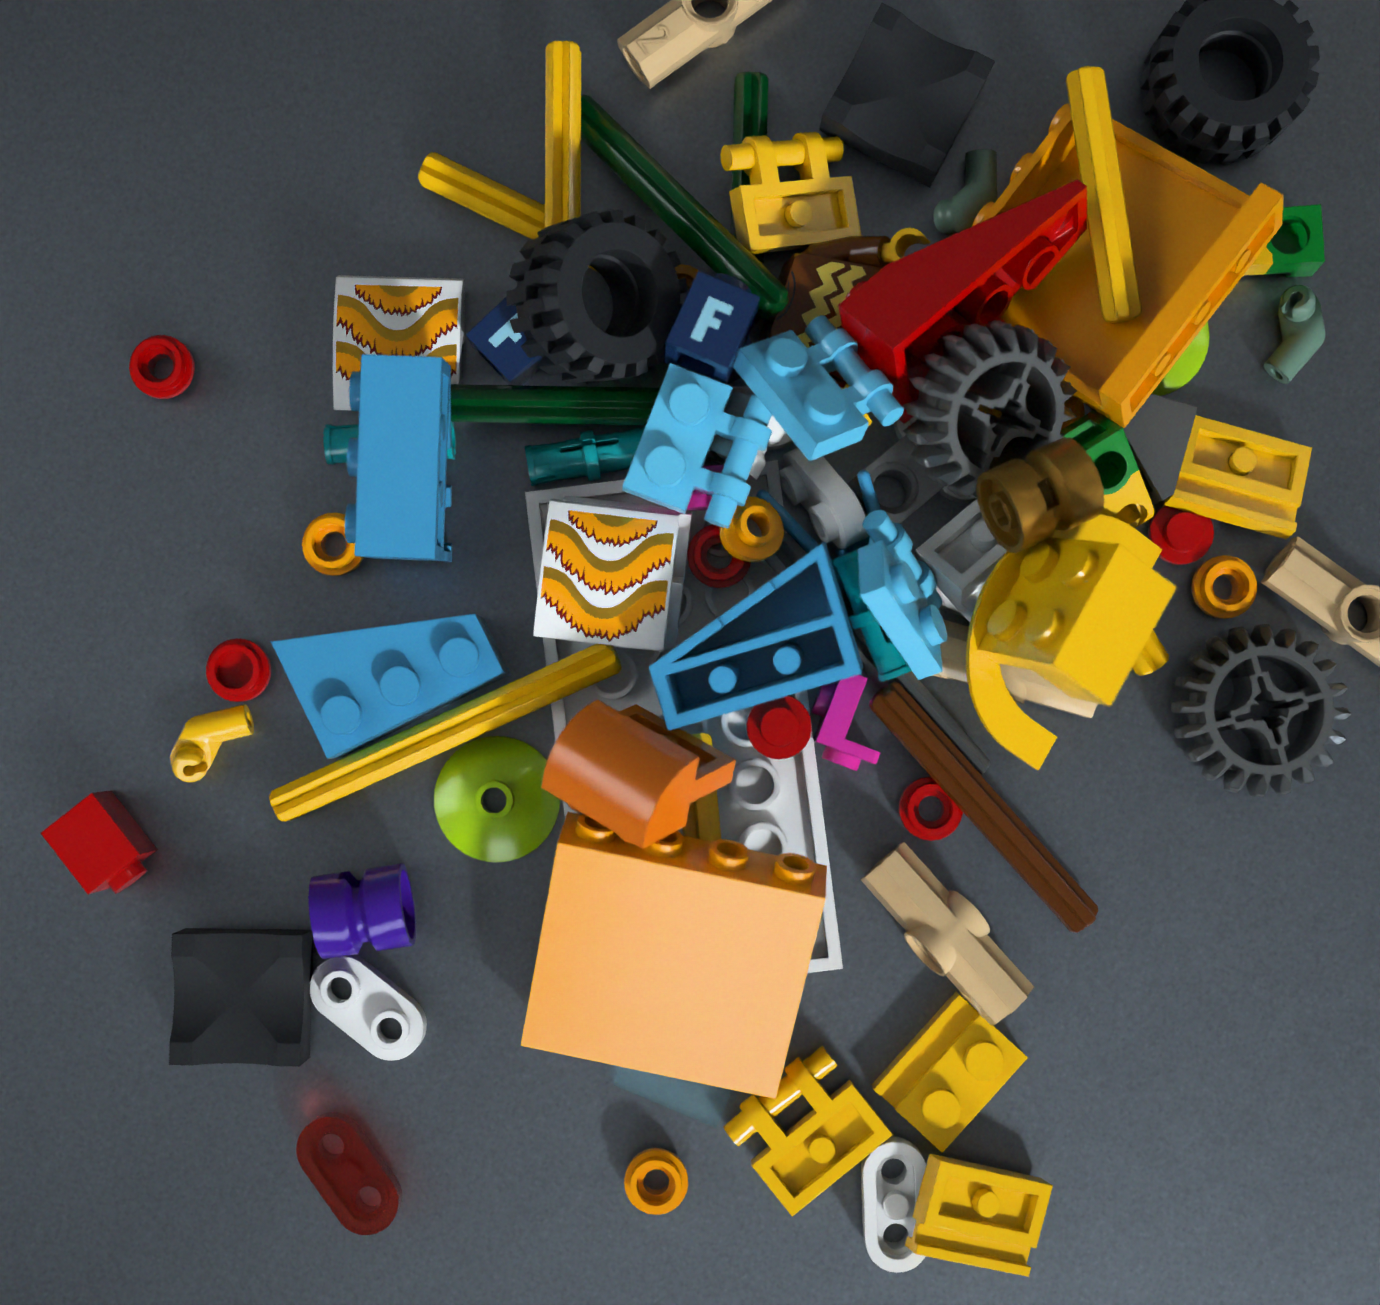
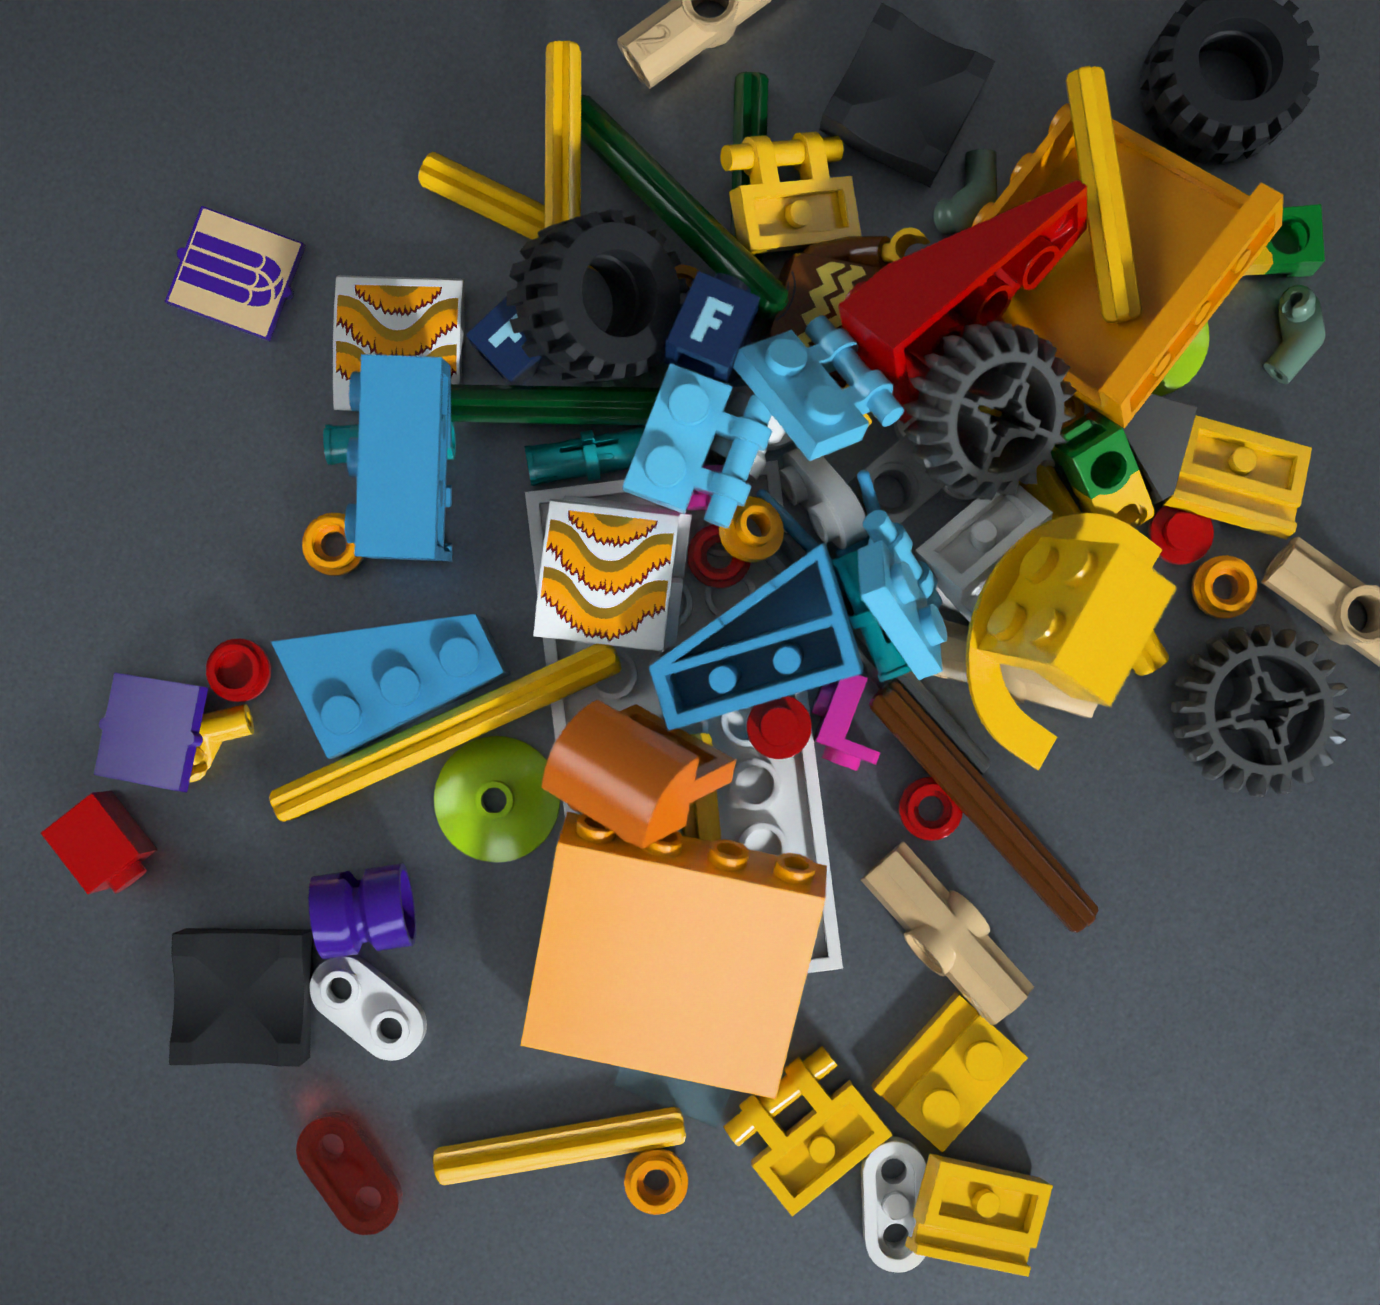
(146, 357): red plate -> none
(151, 732): none -> dark purple piece
(235, 273): none -> piece
(559, 1145): none -> yellow axle
(1044, 493): pearl gold wheel -> none

